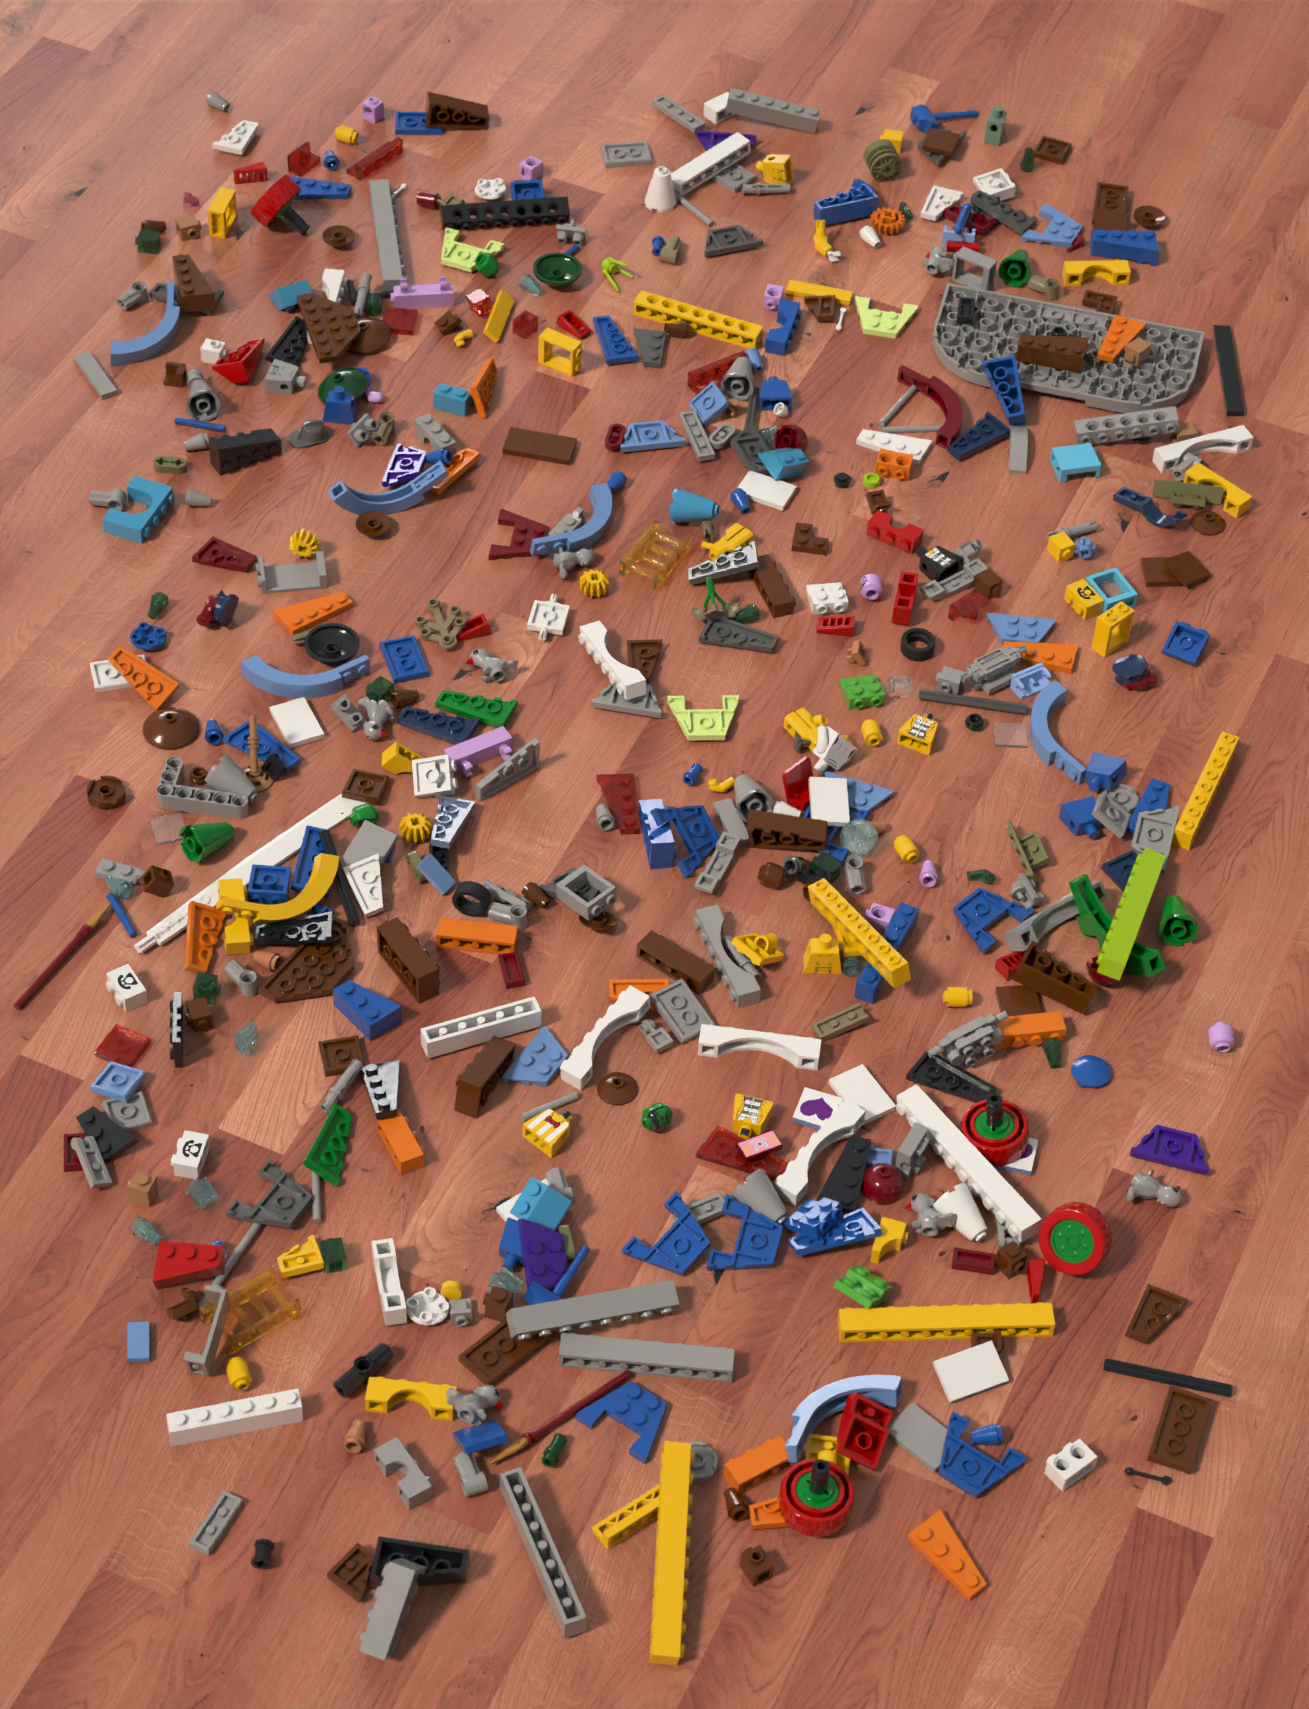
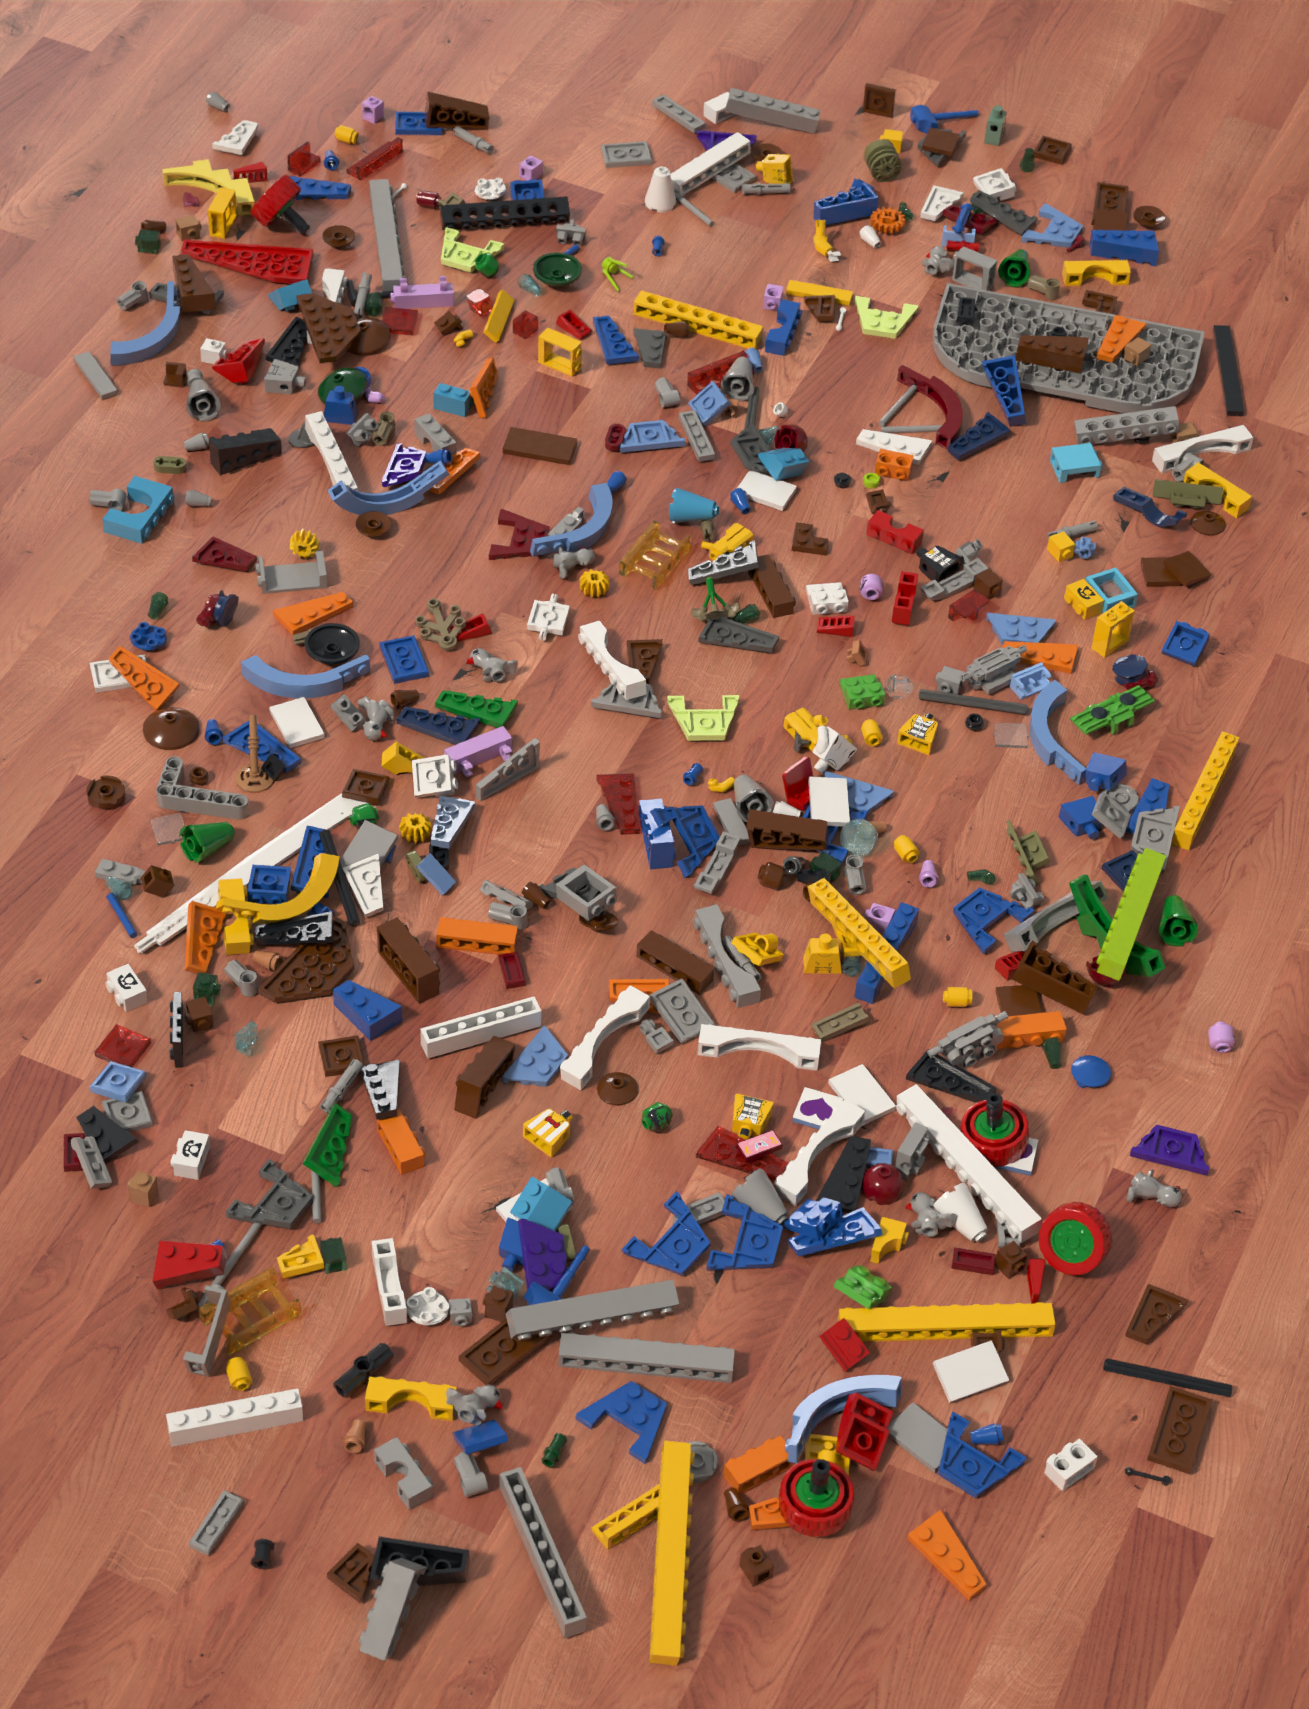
(80, 936): dark red piece -> none
(138, 1342): medium blue tile -> none
(144, 1230): clear light blue cone -> none
(200, 424): blue bar -> none
(202, 176): none -> light yellow arch
(202, 1192): clear light blue bracket -> none
(231, 779): light grey cone -> none
(261, 261): none -> red wing
(322, 437): none -> white arch
(380, 689): clear green brick -> none
(451, 1290): yellow tile -> none
(468, 907): black tyre -> none
(477, 142): none -> light grey pin
(533, 1435): dark red piece -> none
(551, 1105): light grey bar -> none
(667, 396): none -> light grey piece
(671, 252): dark tan piece -> none
(722, 436): light grey plate -> none
(730, 240): dark grey wing -> none
(761, 151): none -> reddish brown dish
(774, 392): blue torso -> none
(844, 1344): none -> red plate
(879, 100): none -> reddish brown tile
(921, 635): black tyre -> none
(1018, 449): light grey slope -> none
(1113, 711): none -> bright green piece

